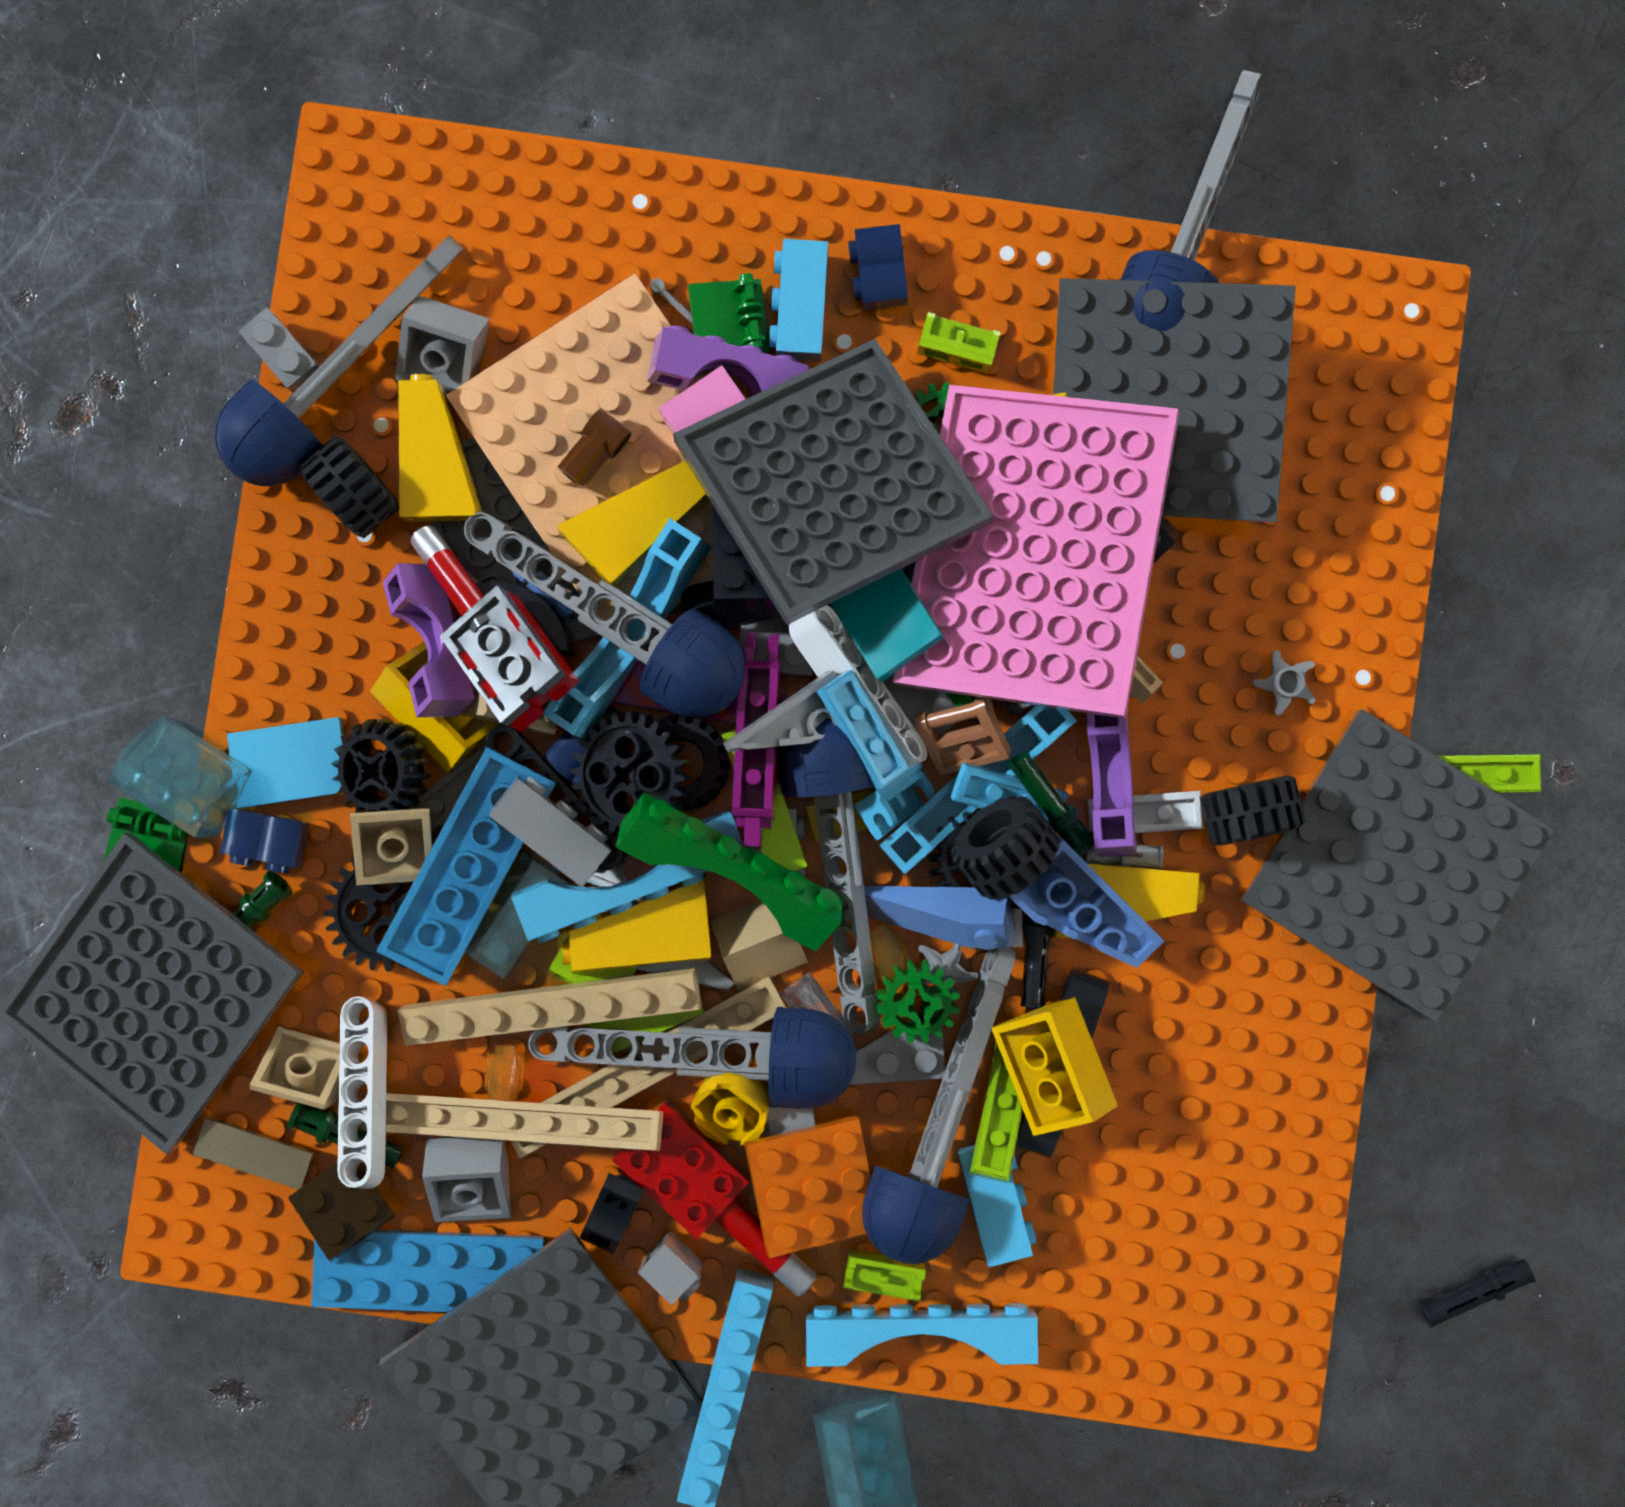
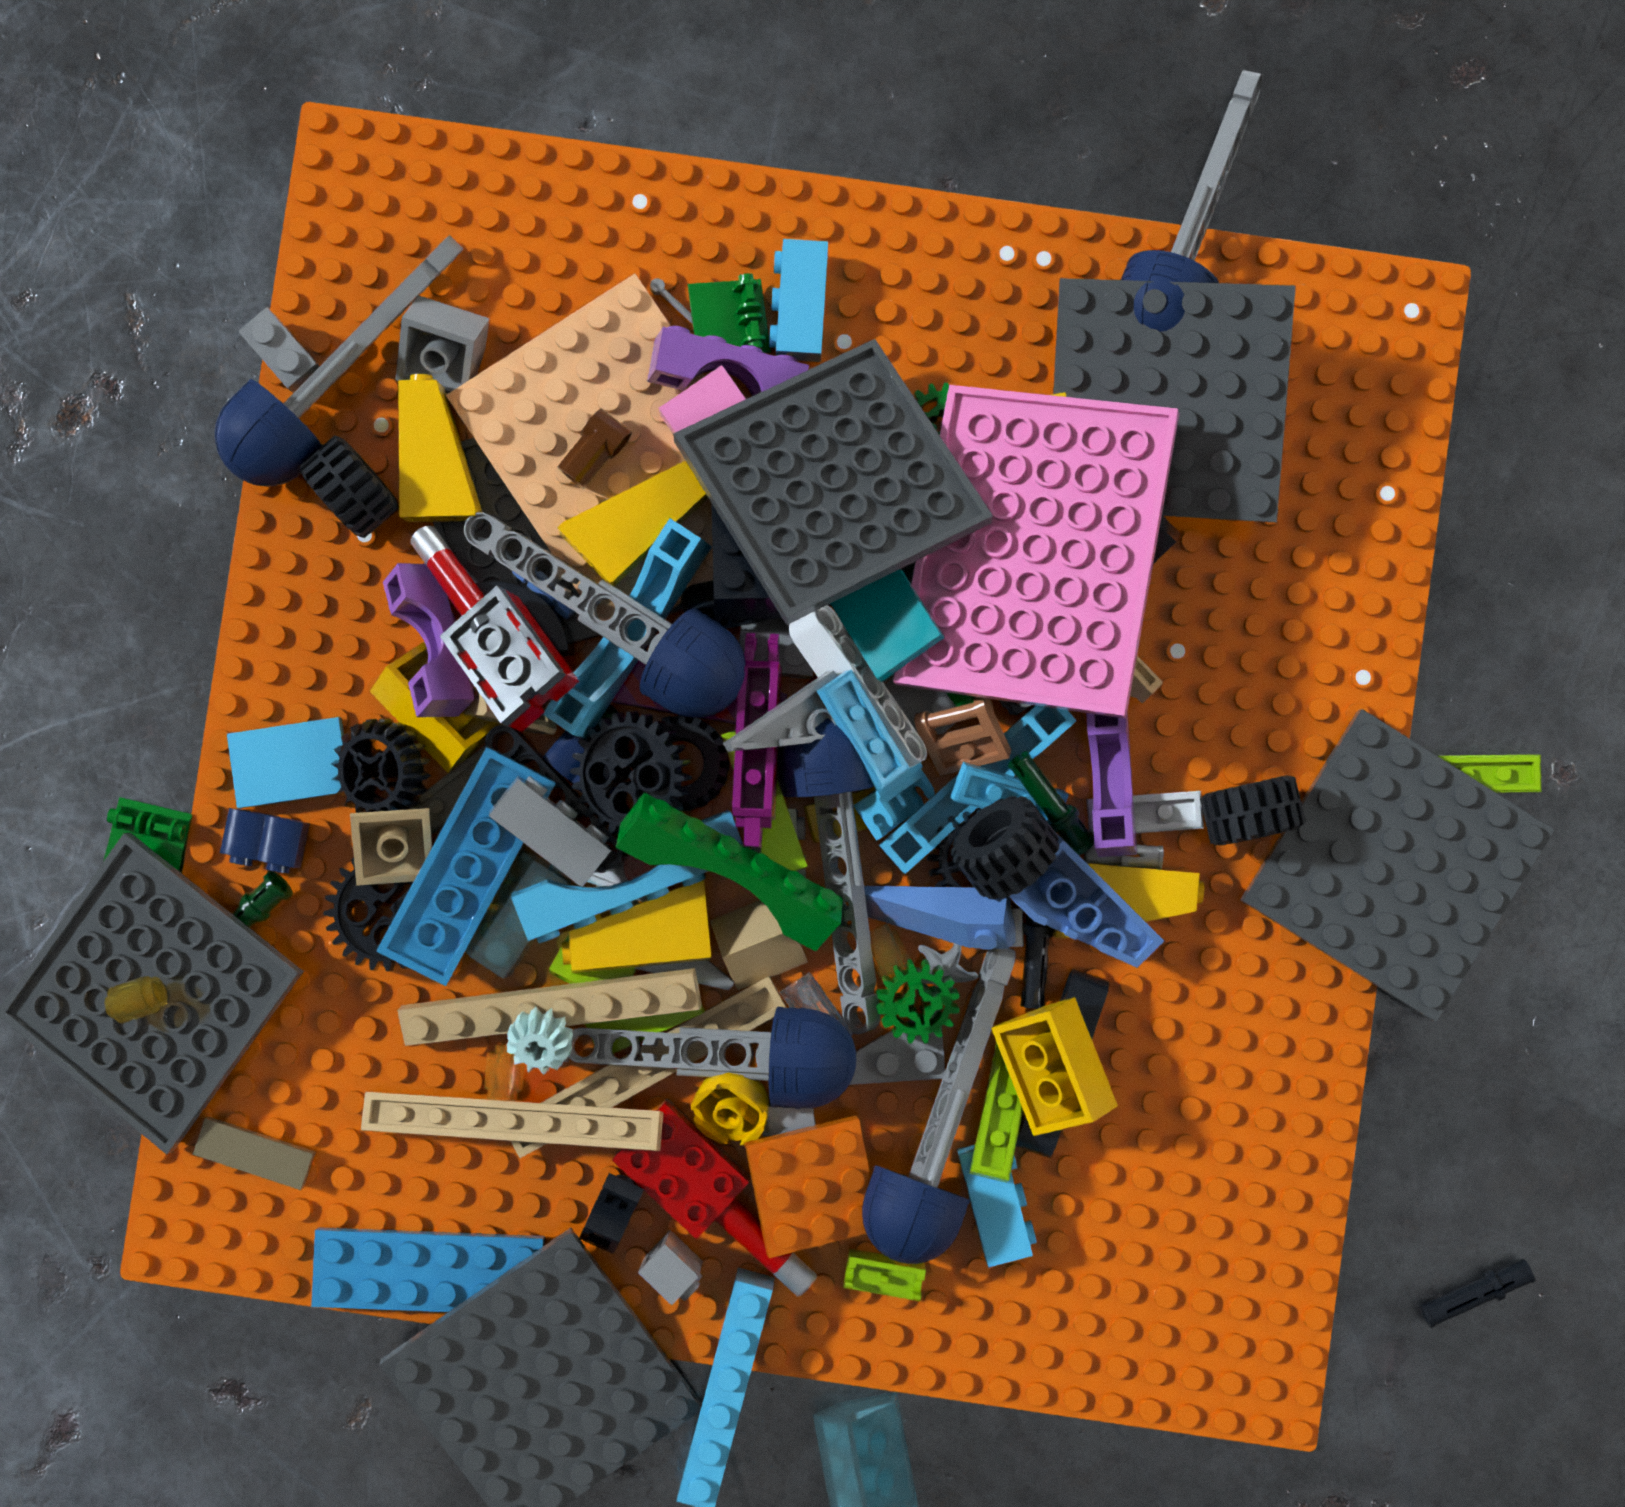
(135, 999): none -> clear yellow brick
(180, 777): clear light blue slope -> none
(300, 1069): tan slope -> none
(325, 1128): dark green pin -> none
(338, 1213): dark brown plate -> none
(373, 1108): white beam -> none
(467, 1179): light grey slope -> none
(539, 1040): none -> light aqua gear
(880, 267): dark blue brick -> none
(958, 343): lime hinge -> none
(1002, 1334): medium azure arch -> none
(1286, 682): light grey animal -> none

